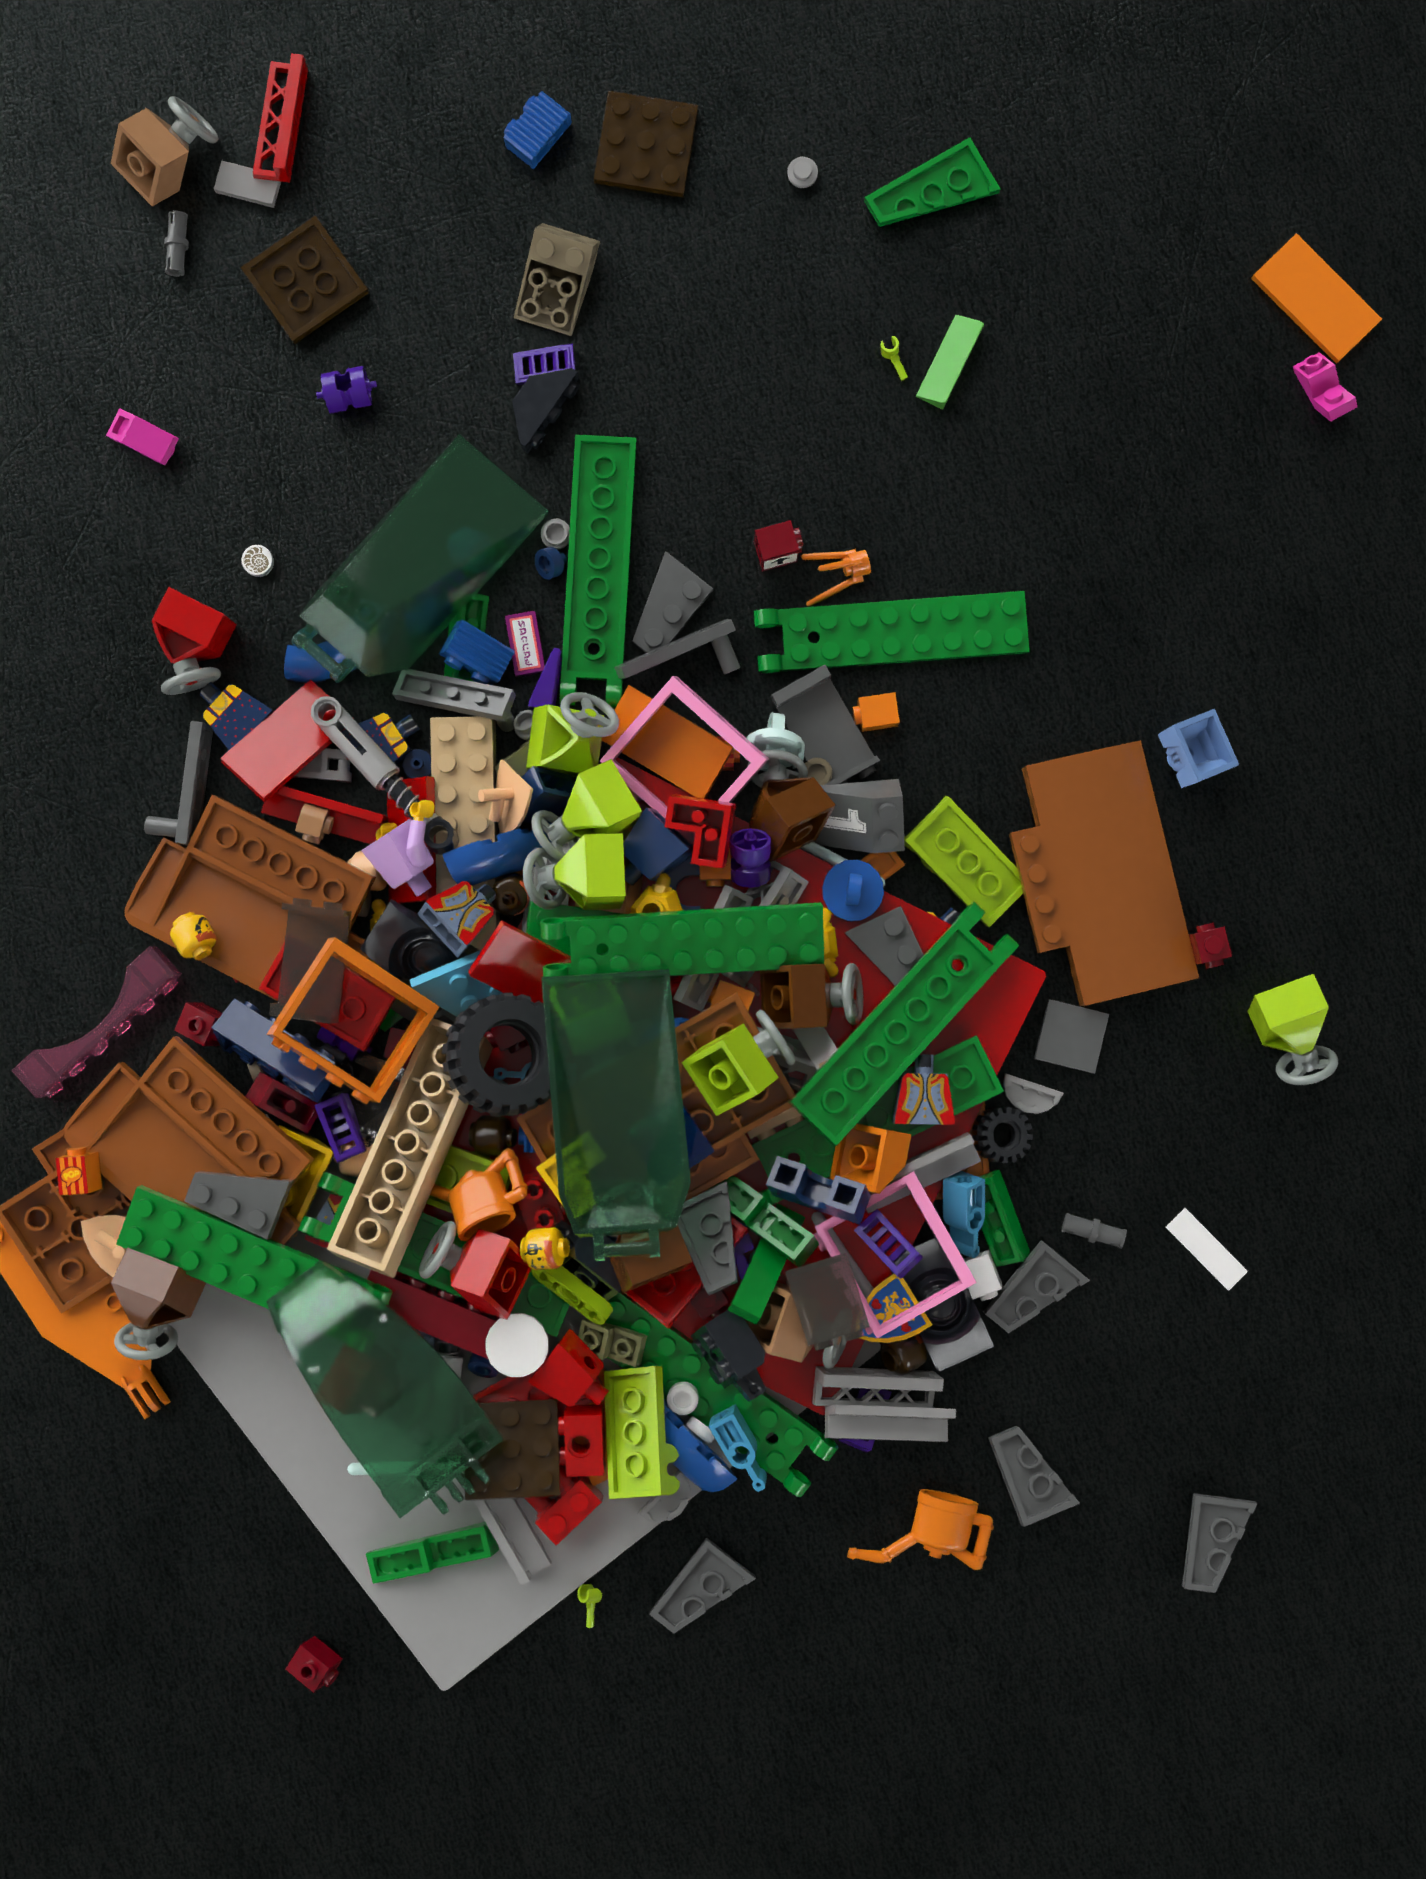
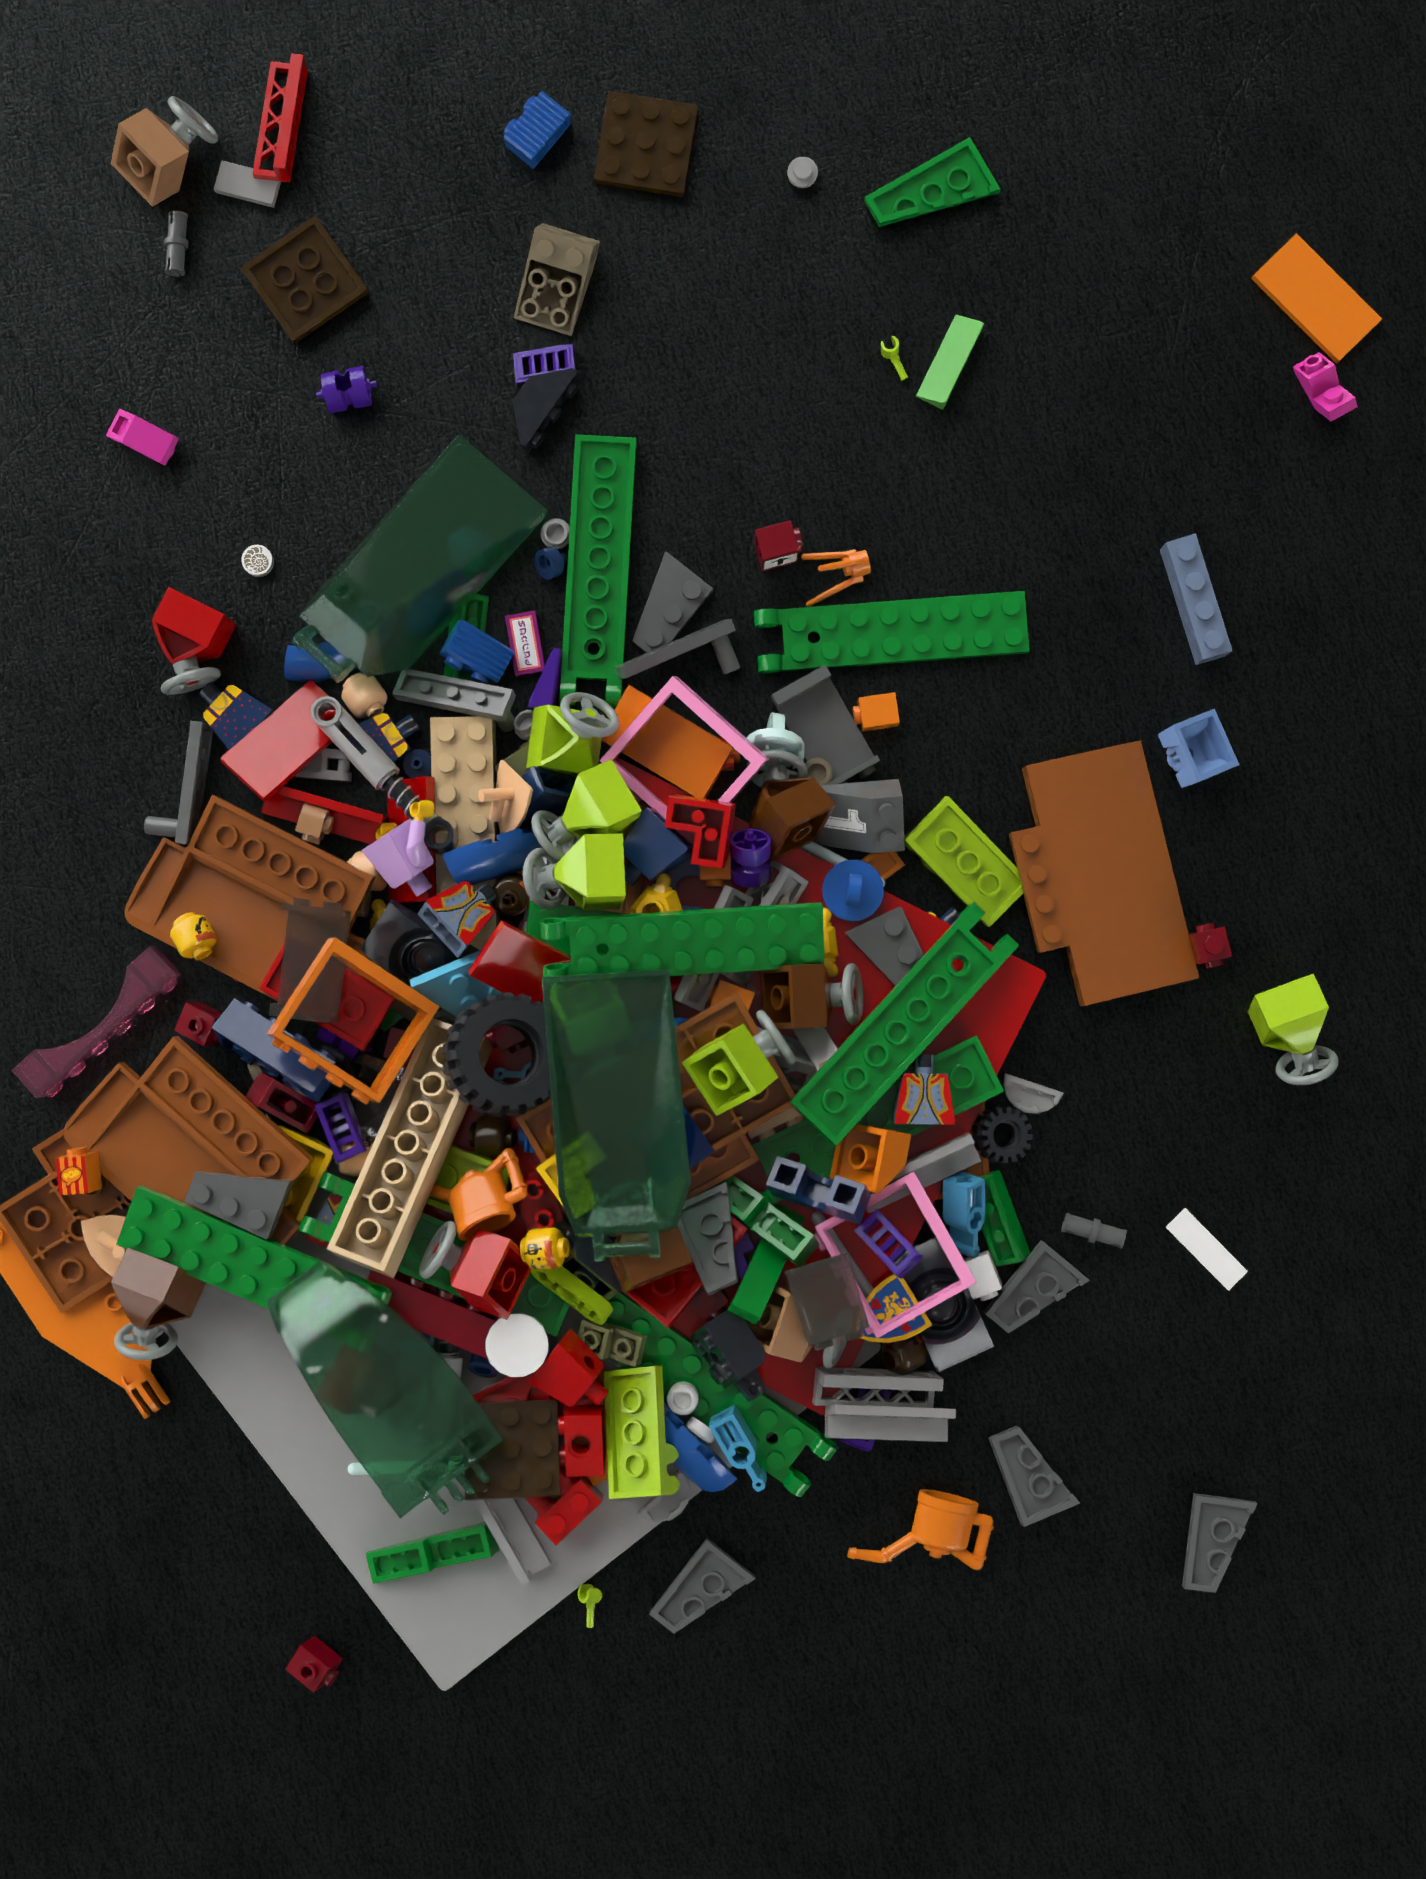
(364, 696): none -> light nougat head
(1071, 1036): dark grey tile -> none
(1195, 599): none -> sand blue brick

